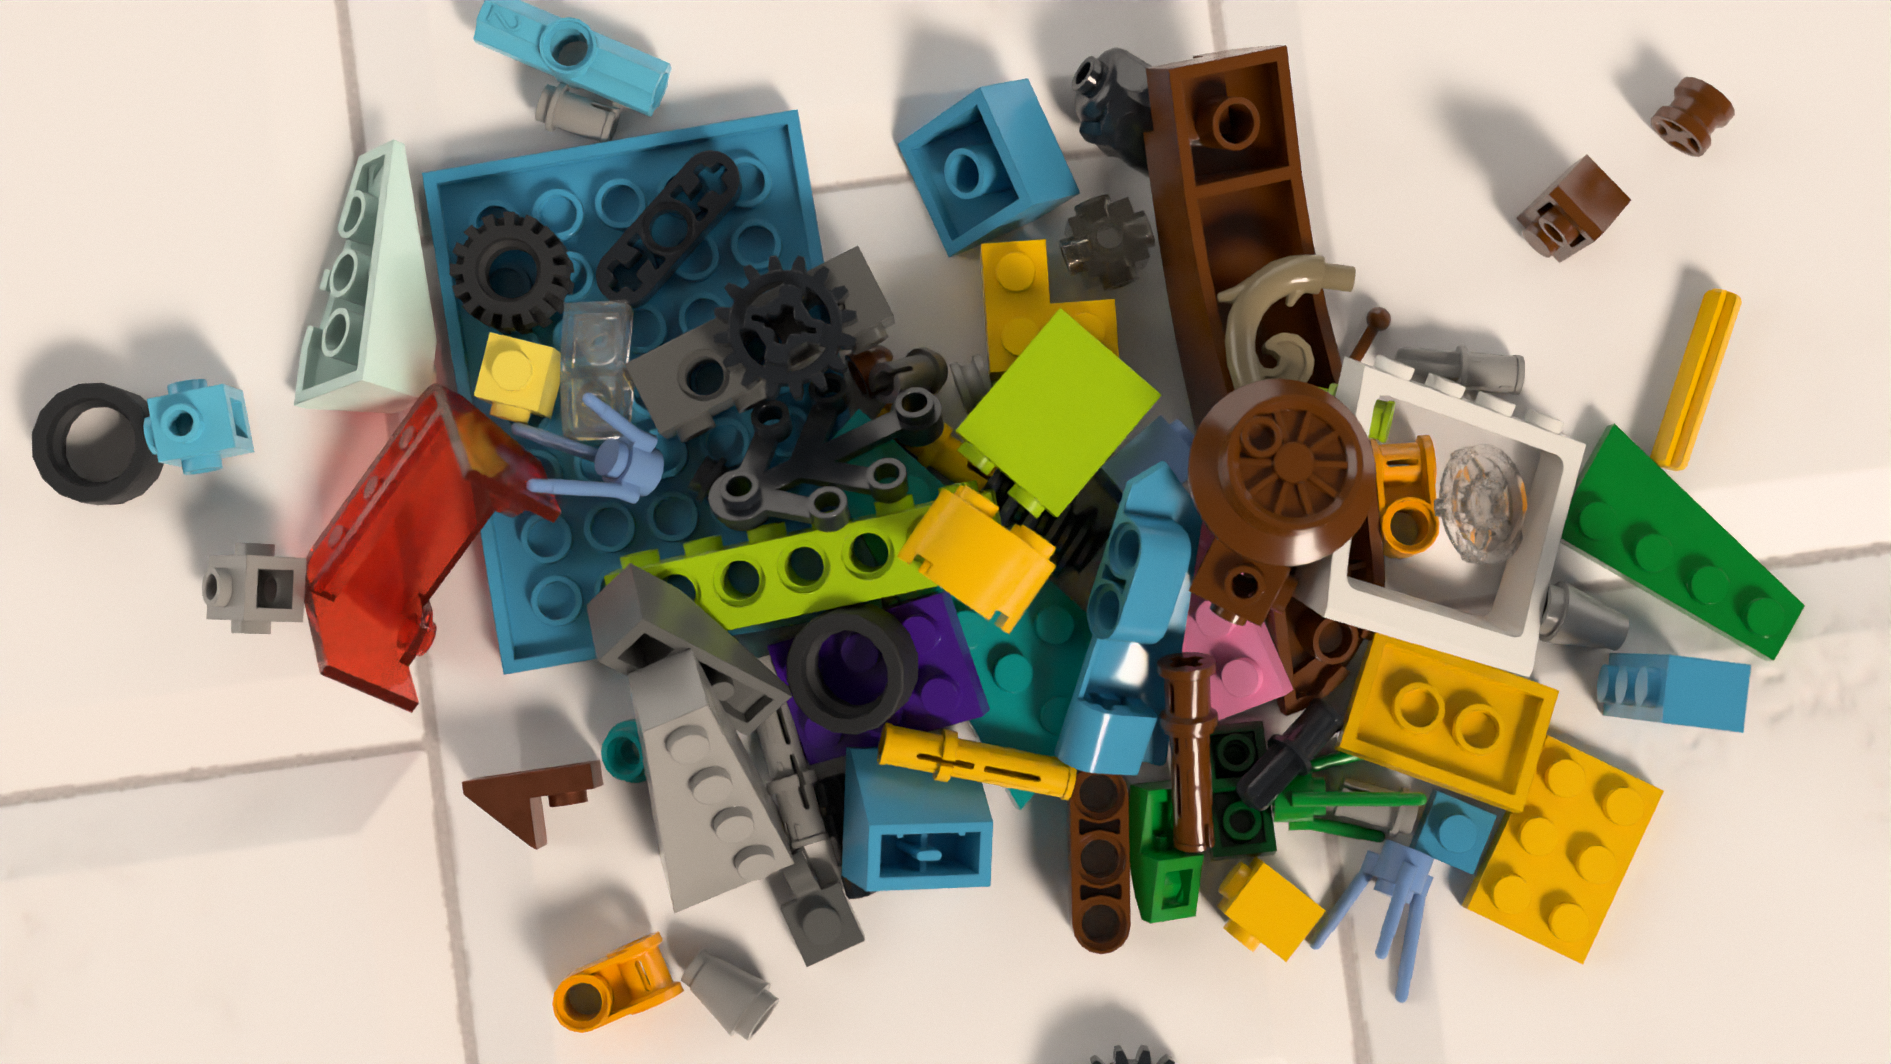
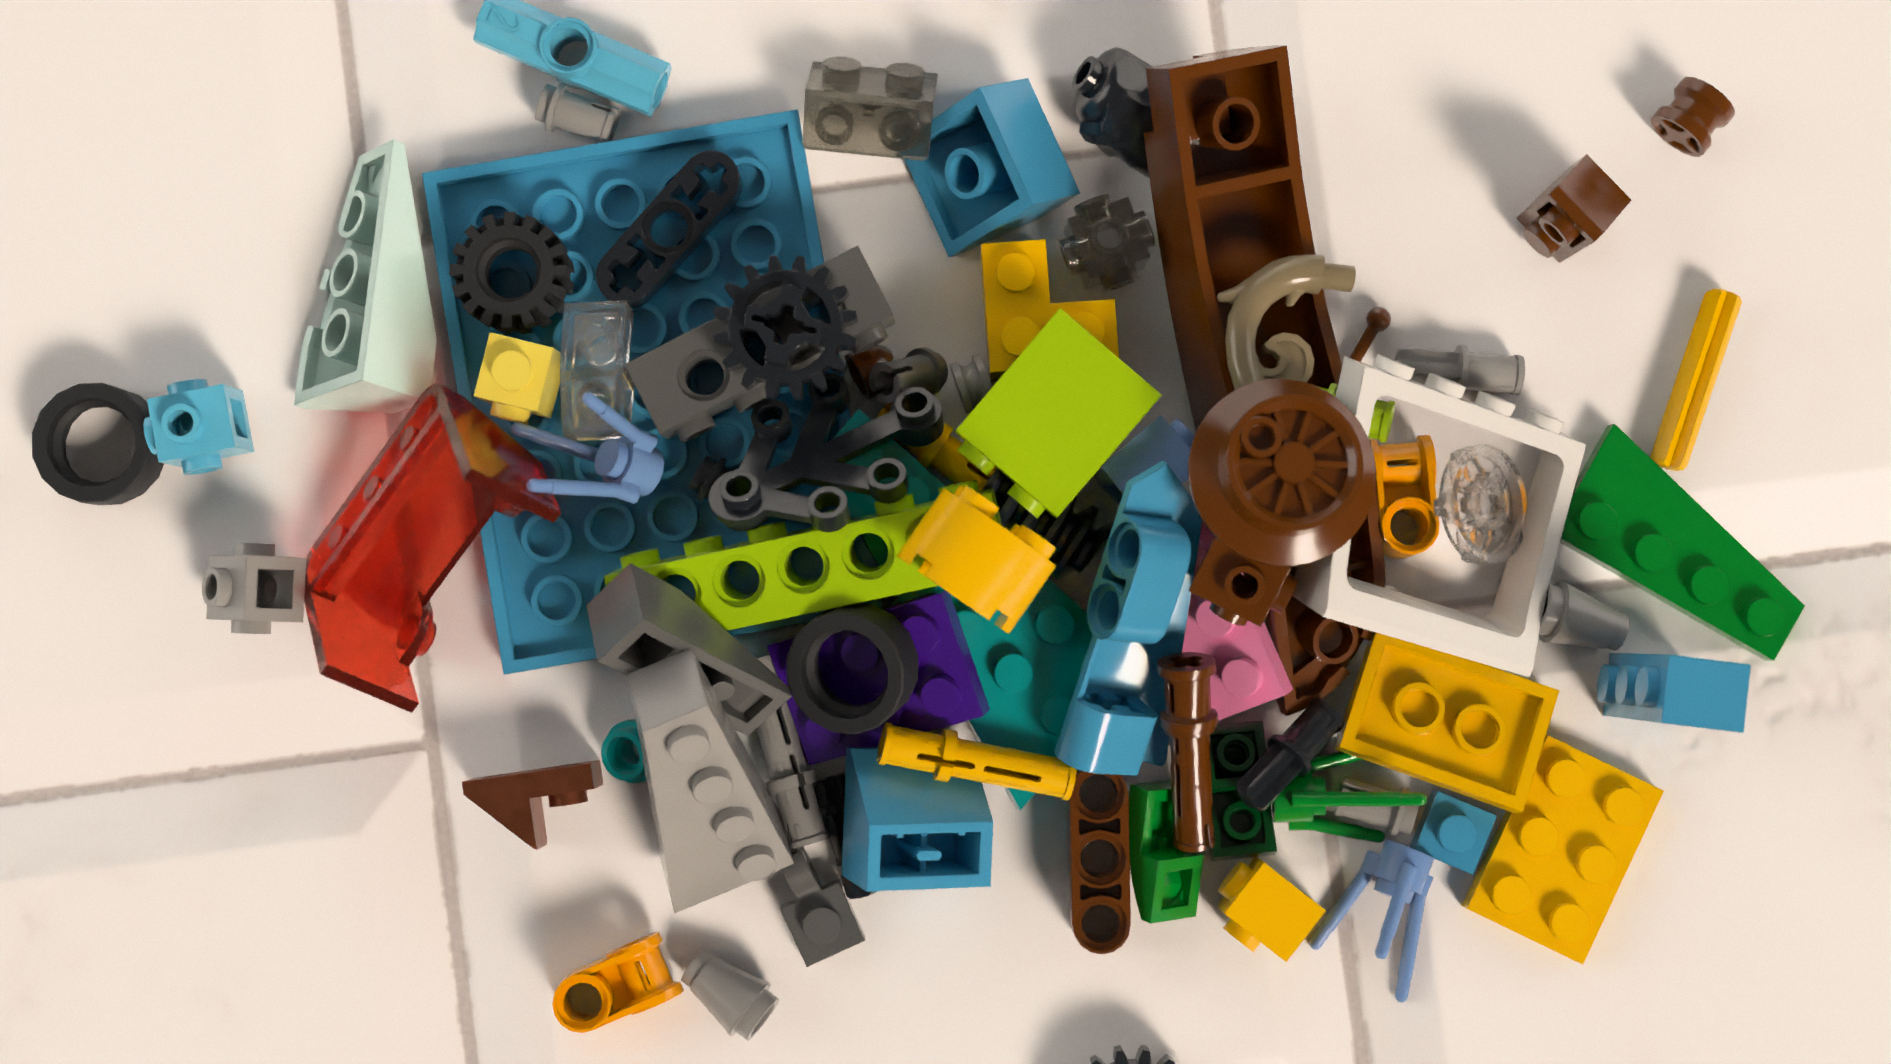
(869, 109): none -> clear smoke bracket

